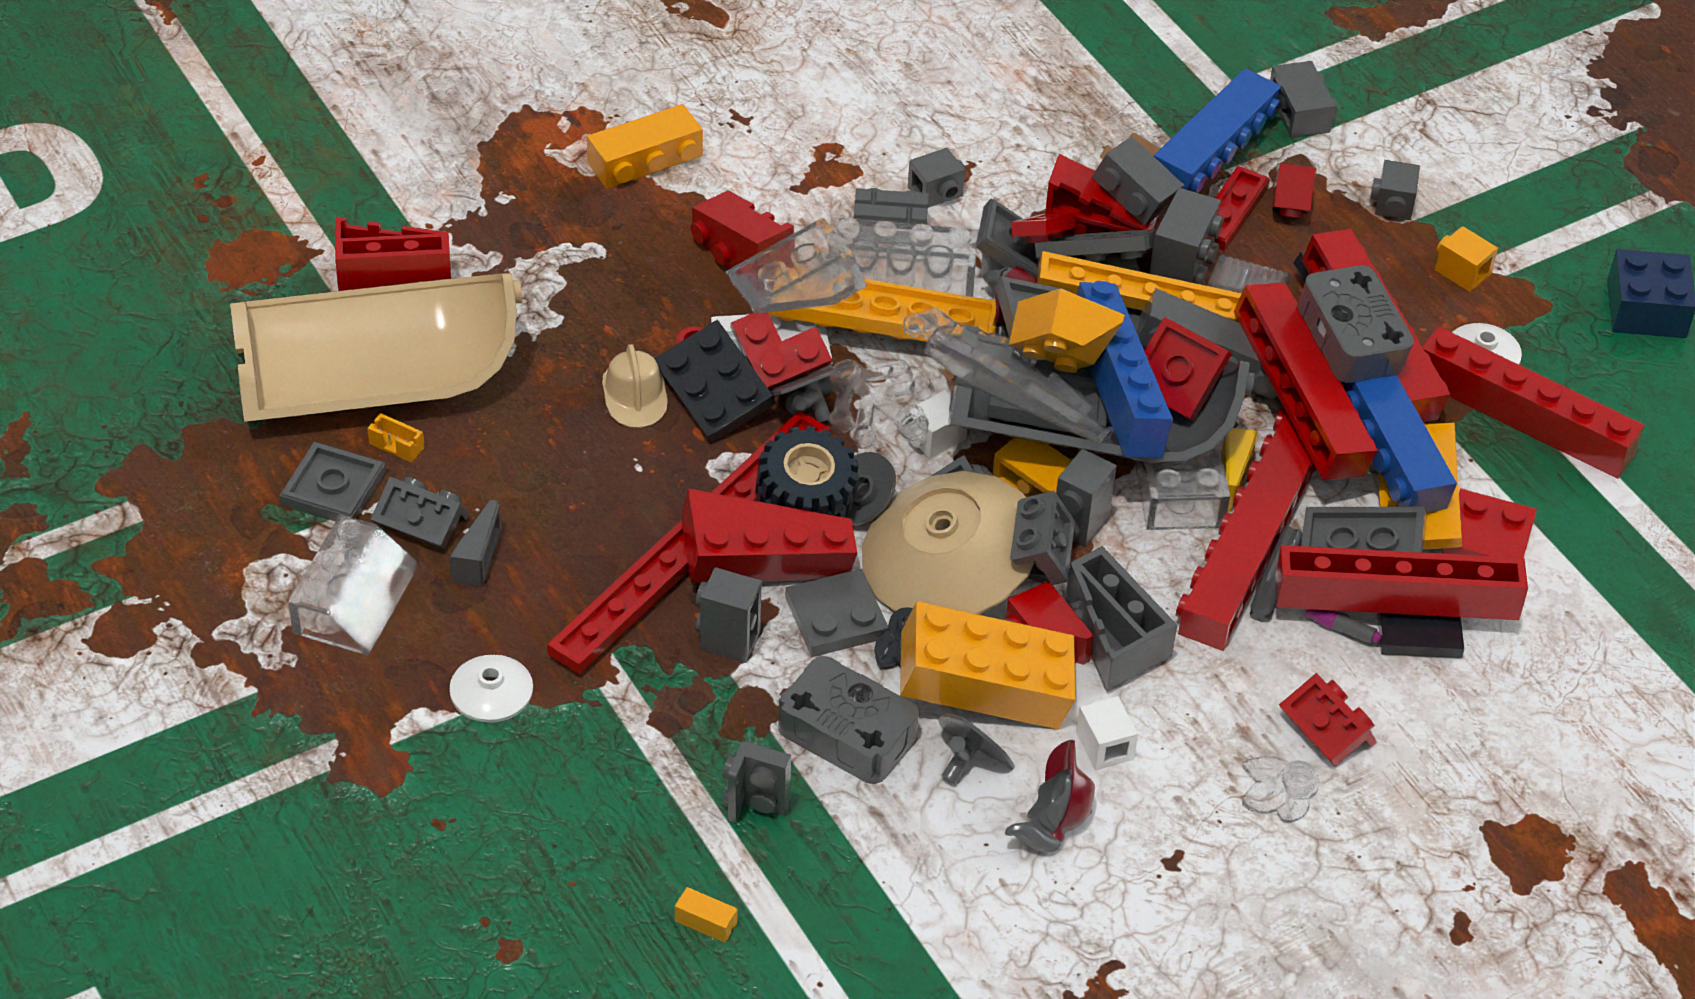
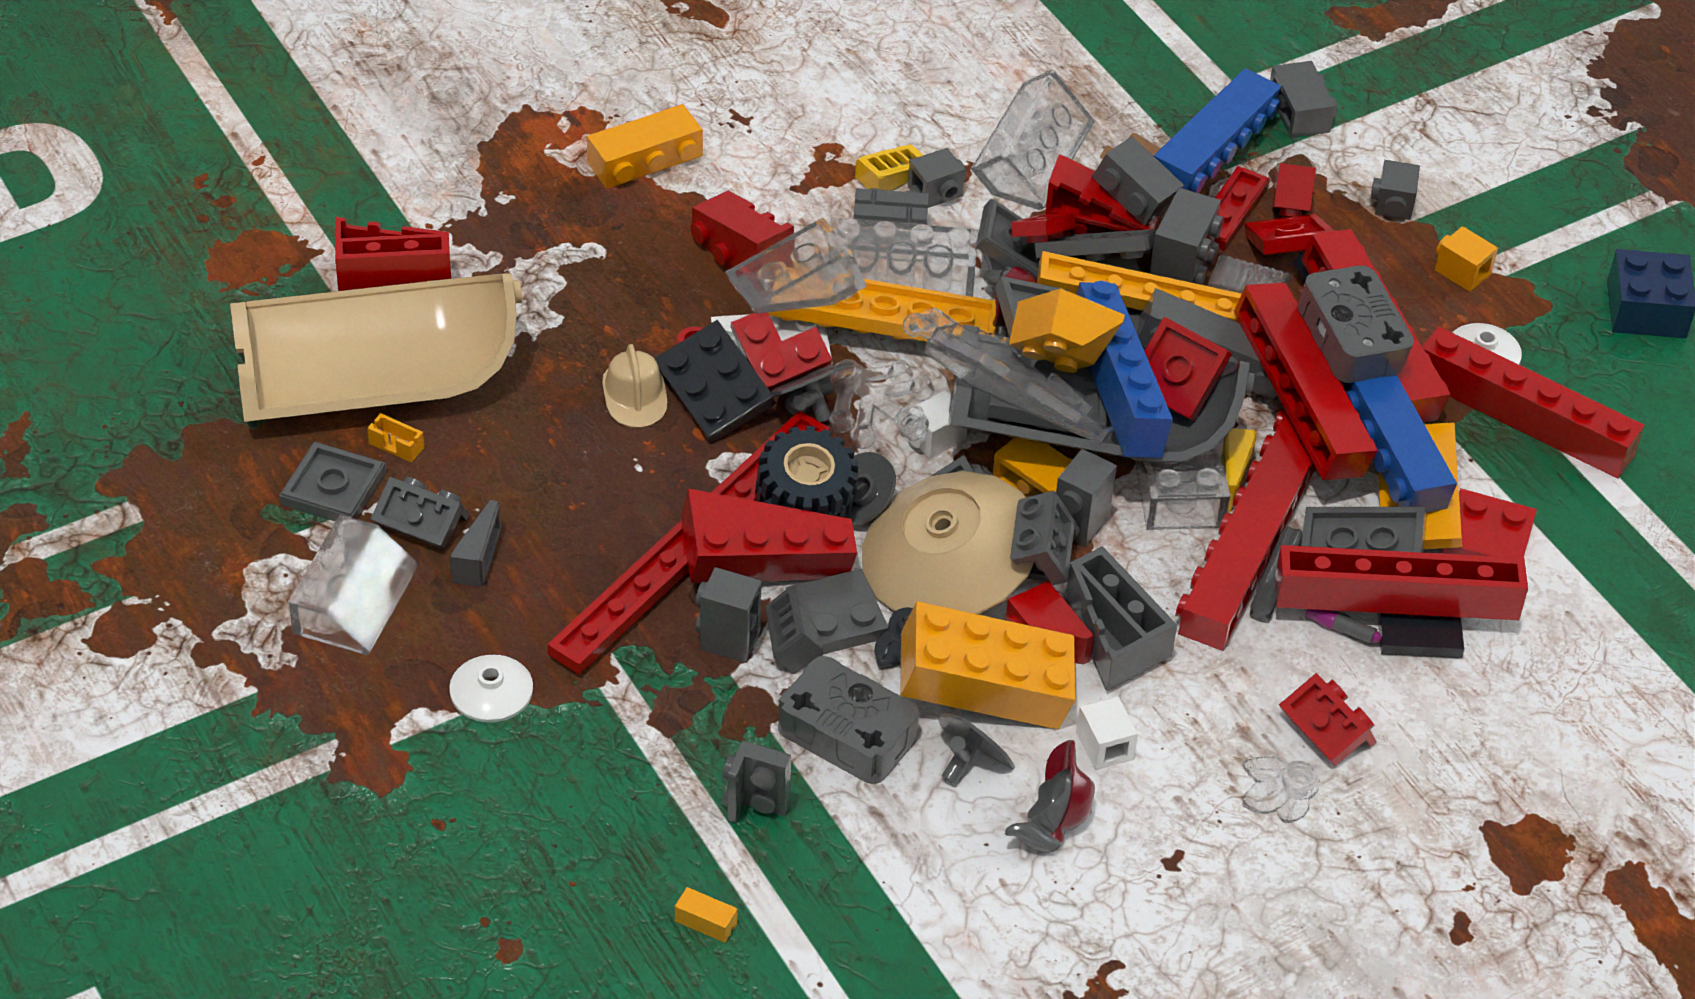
(794, 634): none -> dark grey slope
(875, 170): none -> yellow slope
(1031, 134): none -> clear slope
(1284, 233): none -> red plate

